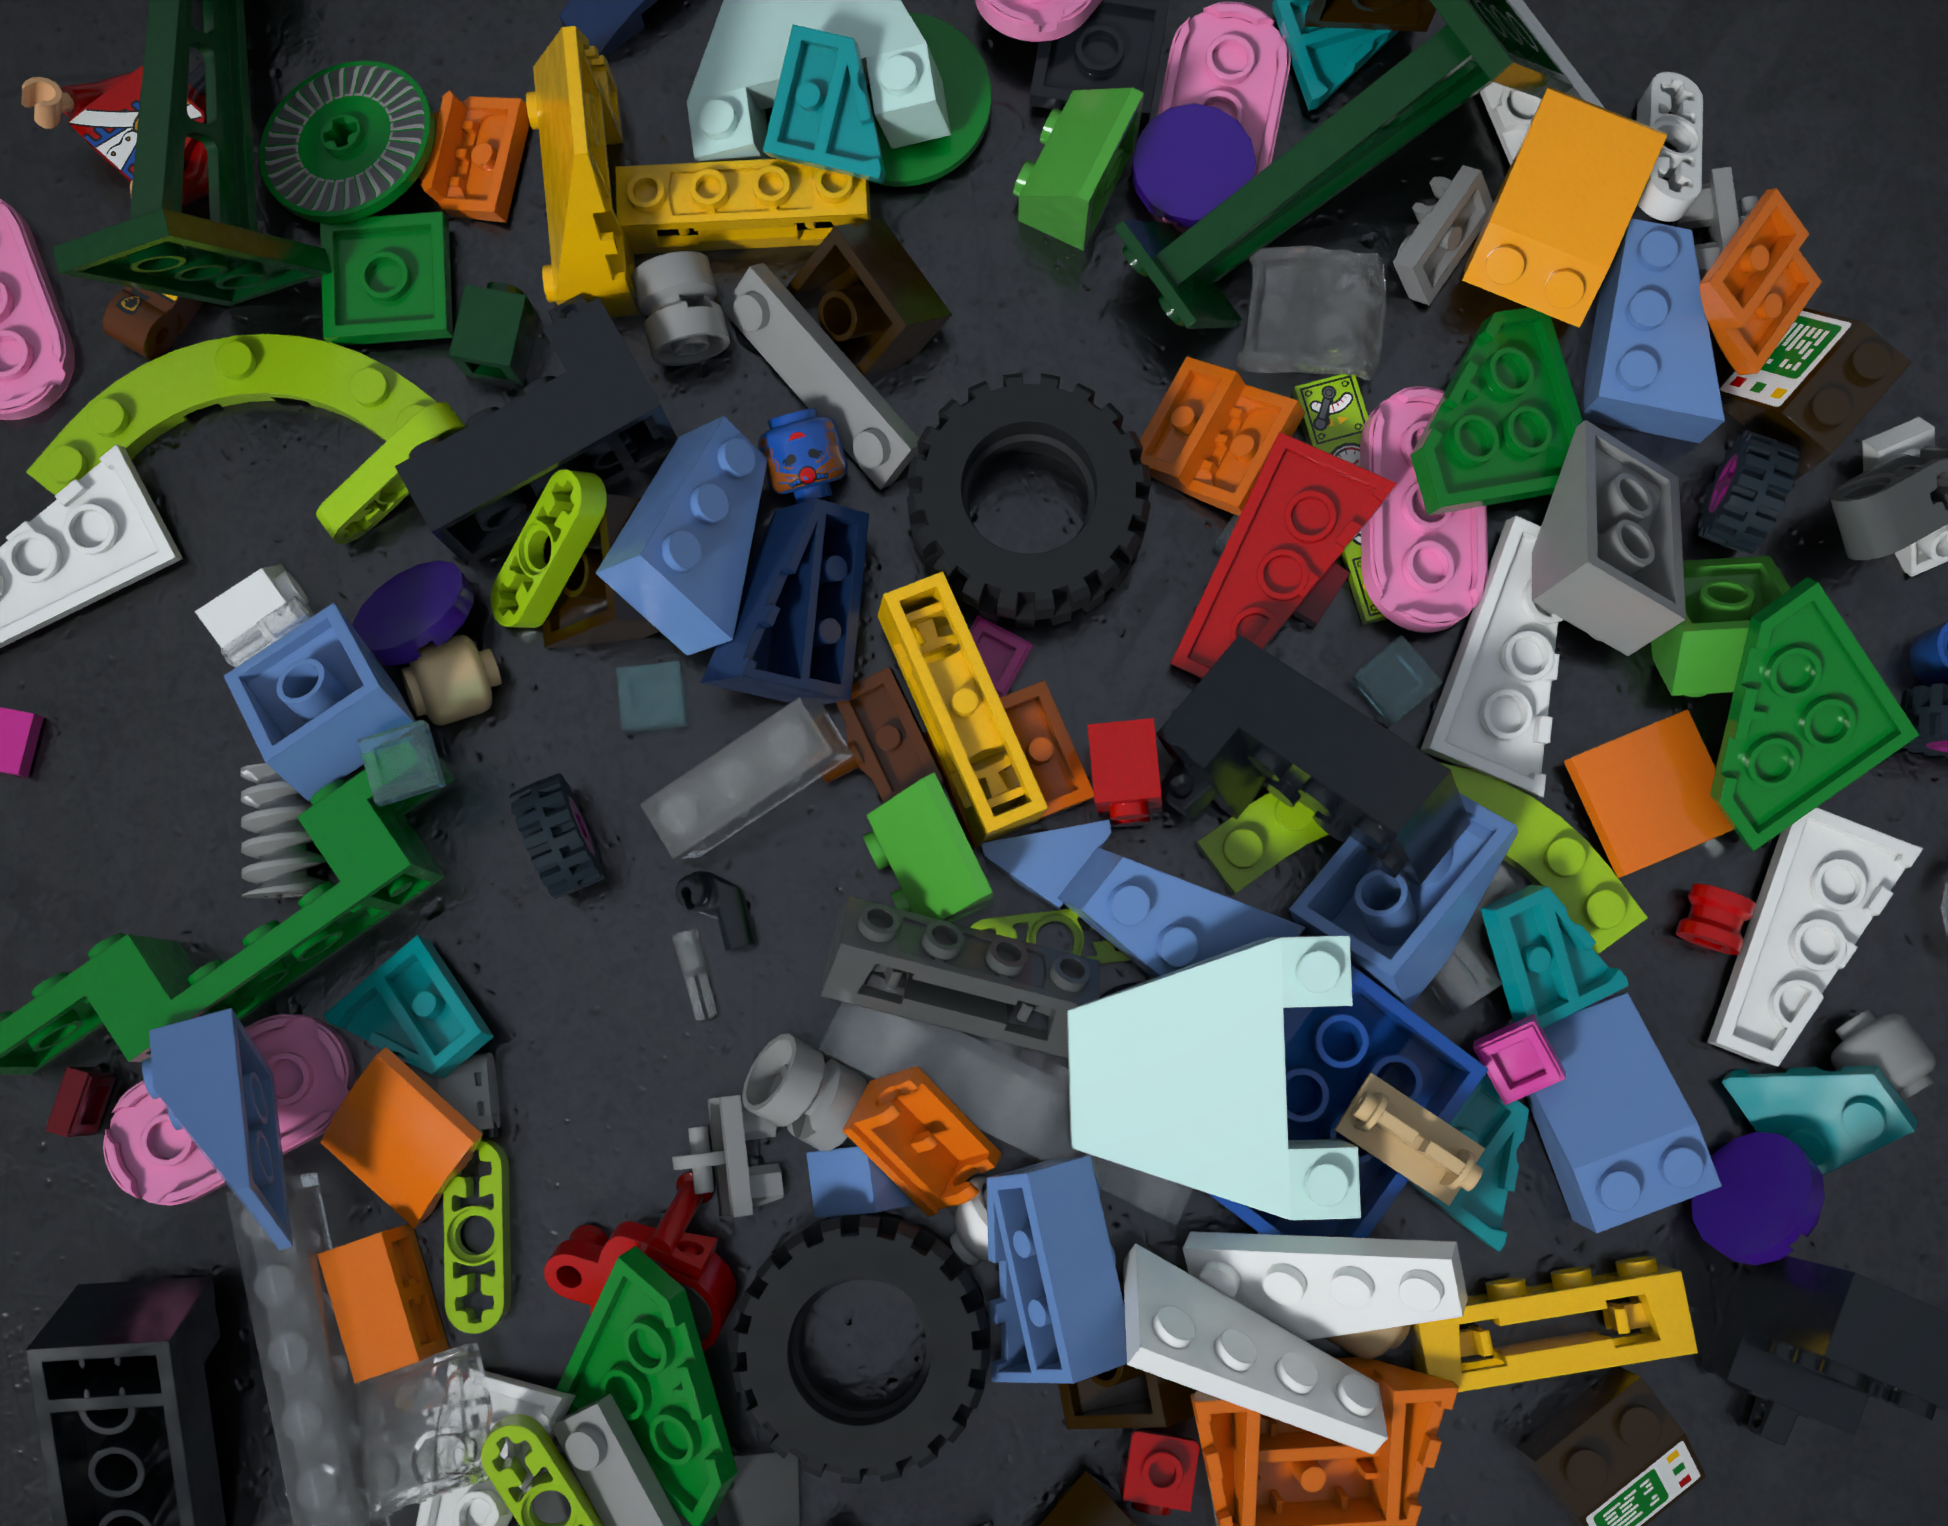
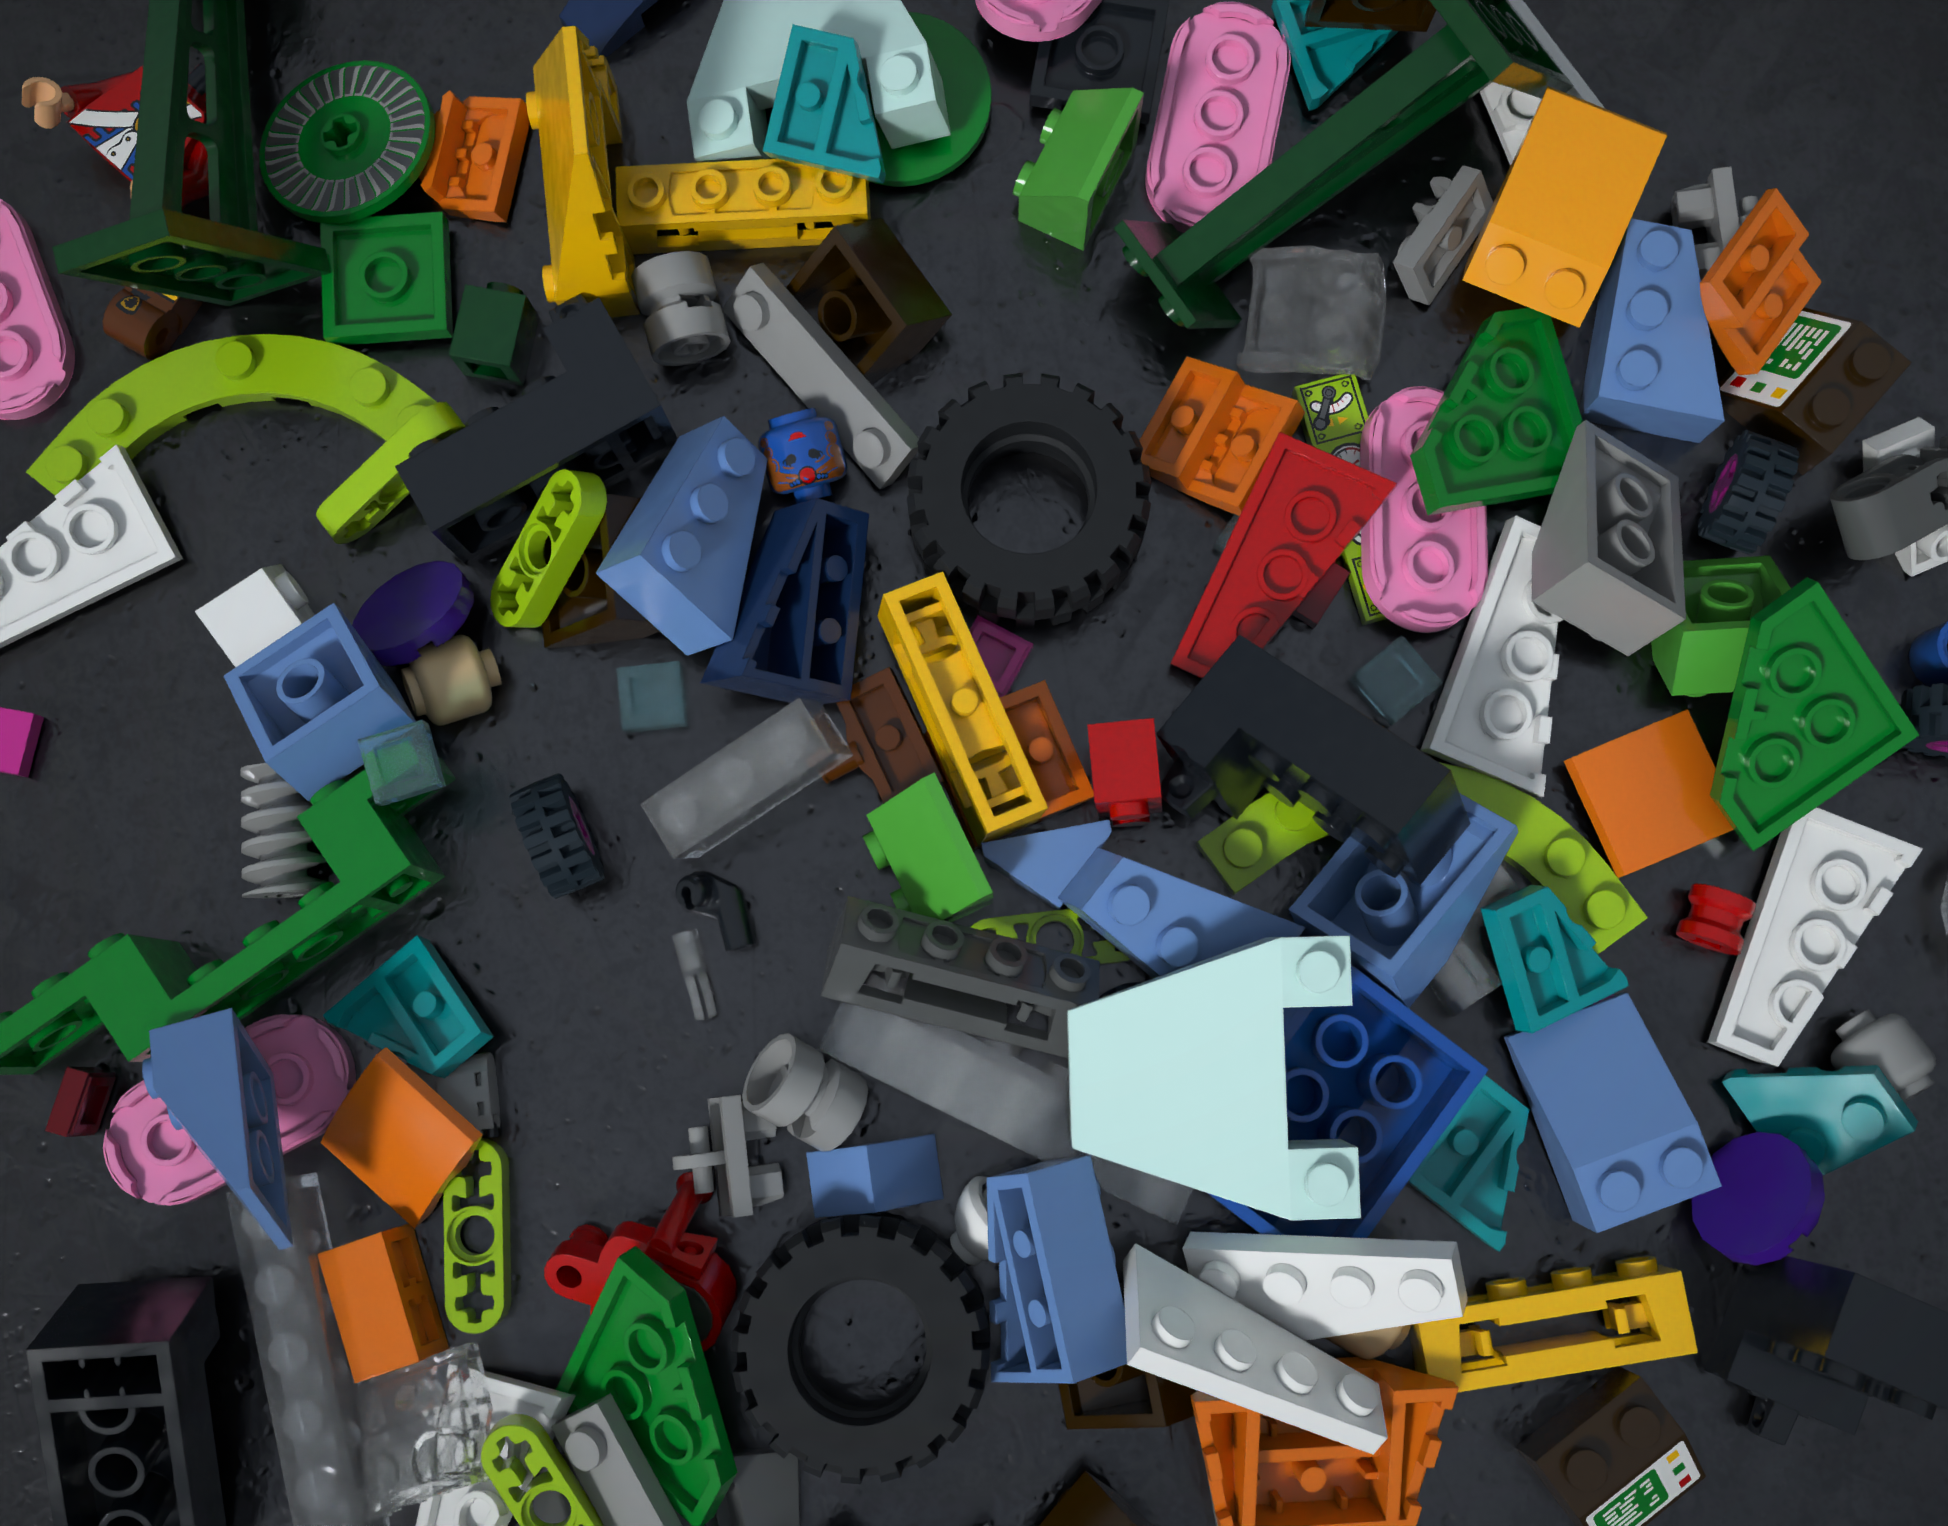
(266, 631): clear pin -> none
(920, 1139): orange hinge -> none
(1159, 1472): red bracket -> none
(1191, 162): dark purple tile -> none
(1411, 1140): tan hinge -> none
(1519, 1059): dark pink tile -> none
(1684, 130): white beam -> none

